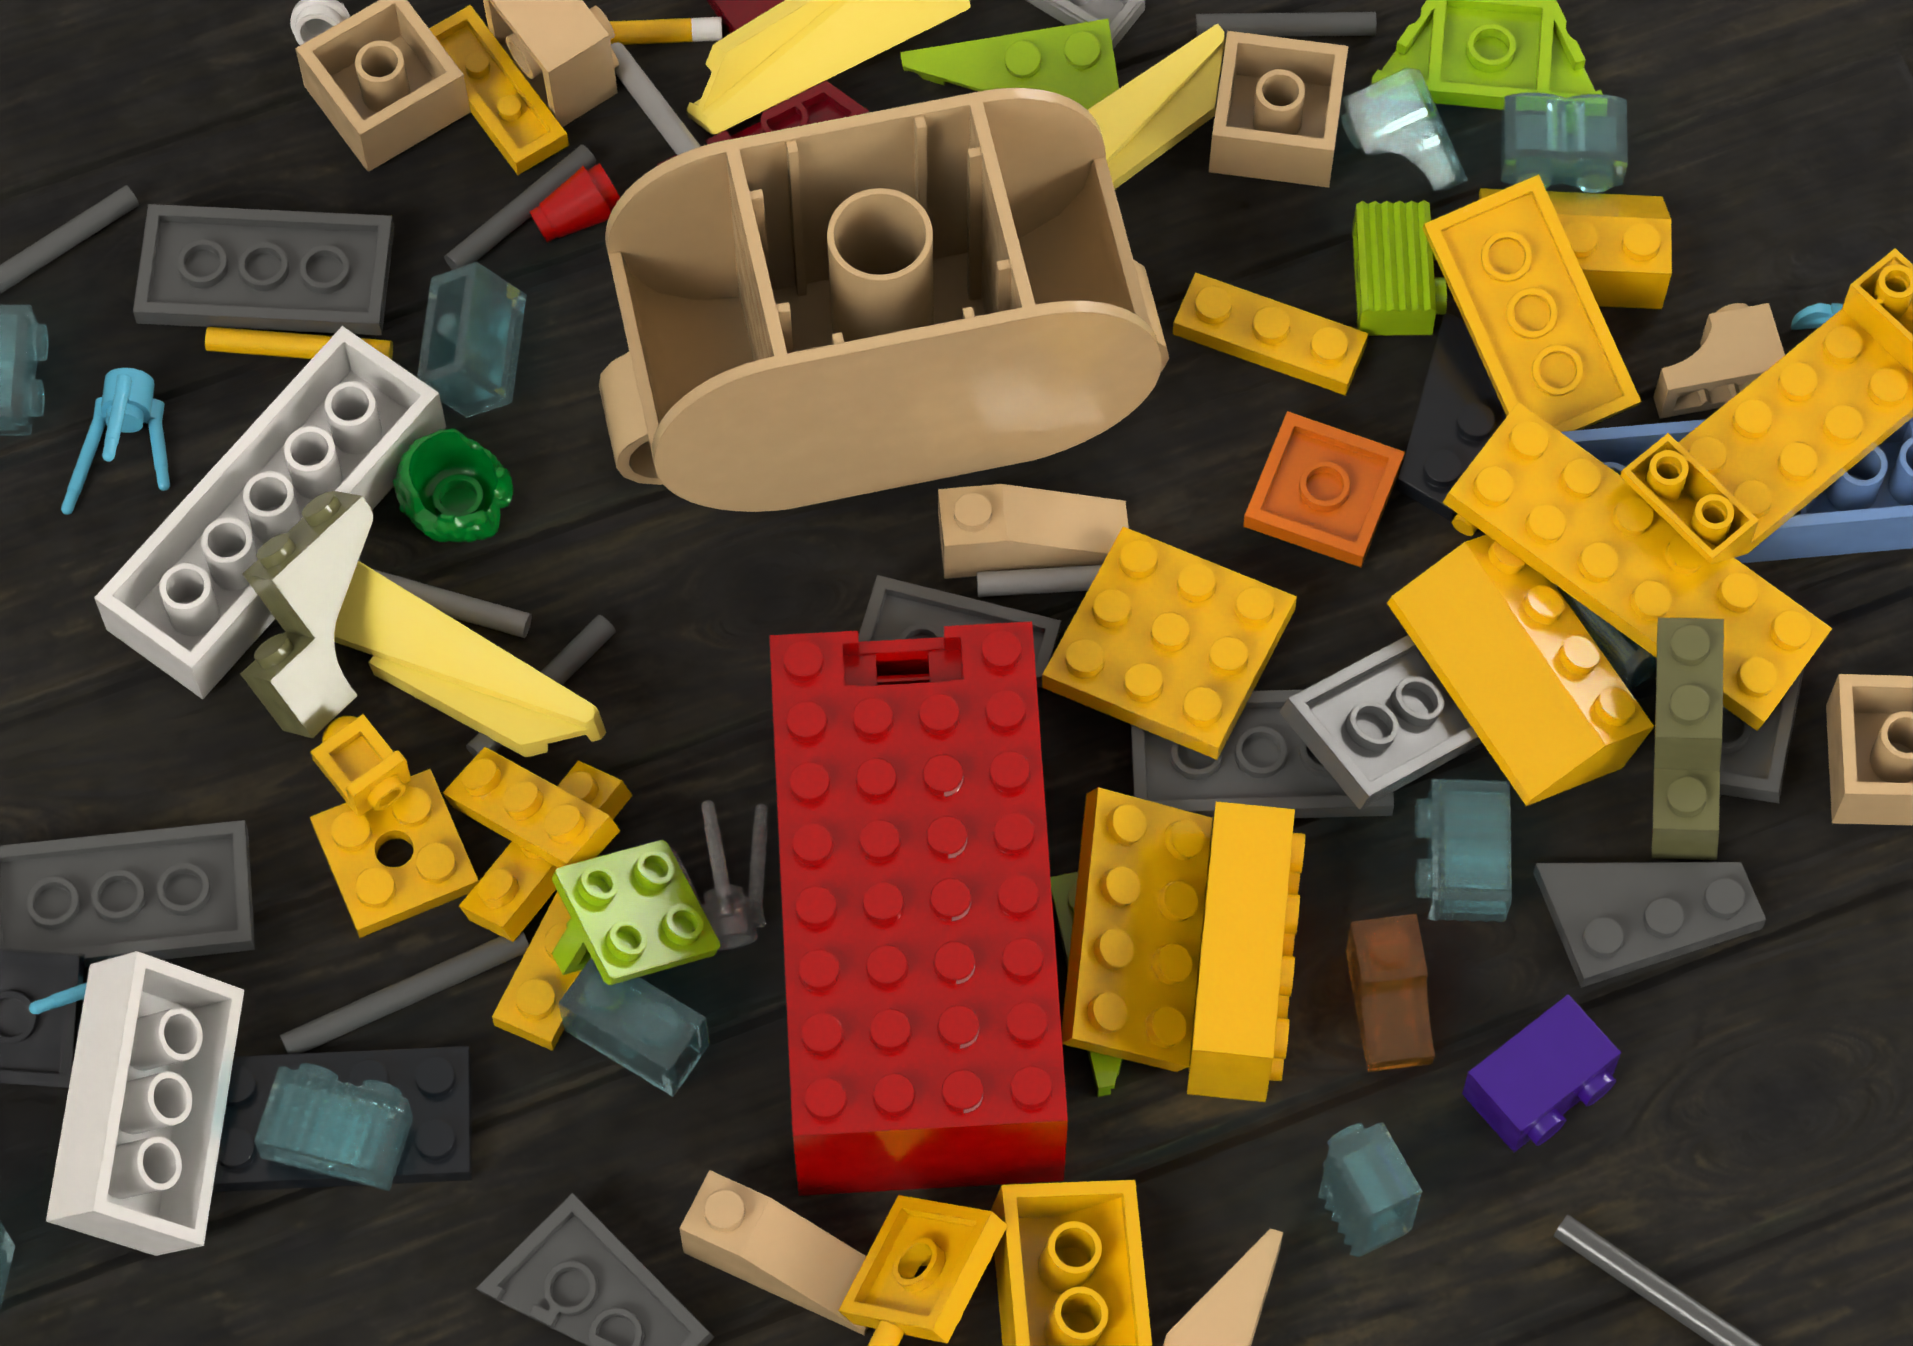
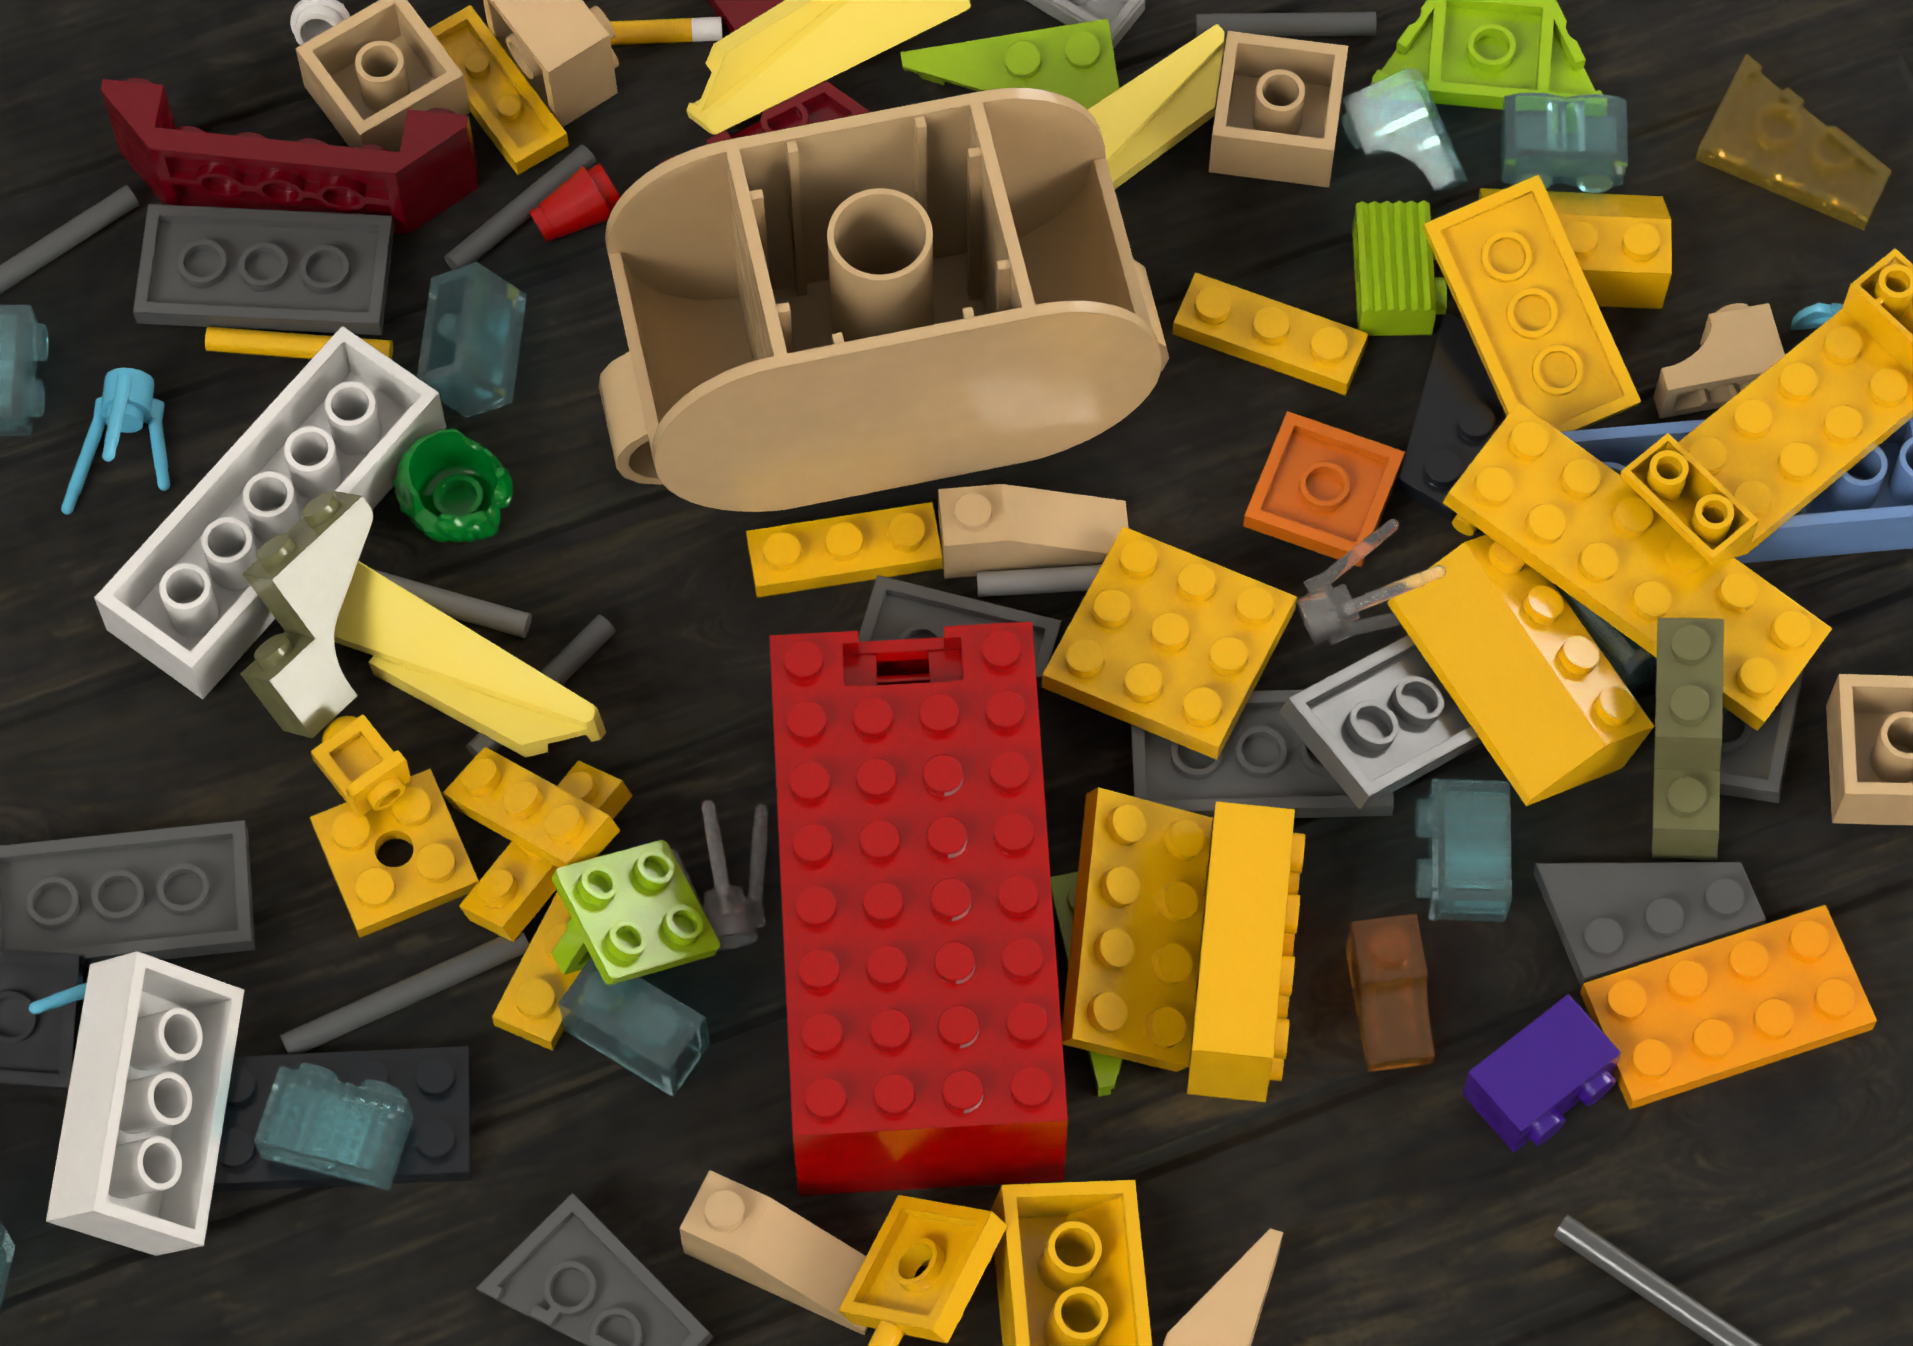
(307, 175): none -> dark red slope
(652, 102): light grey bar -> none
(844, 549): none -> yellow plate
(1332, 611): none -> clear plant
(1368, 1187): clear light blue brick -> none
(1729, 1006): none -> light orange plate
(1787, 150): none -> clear yellow wing

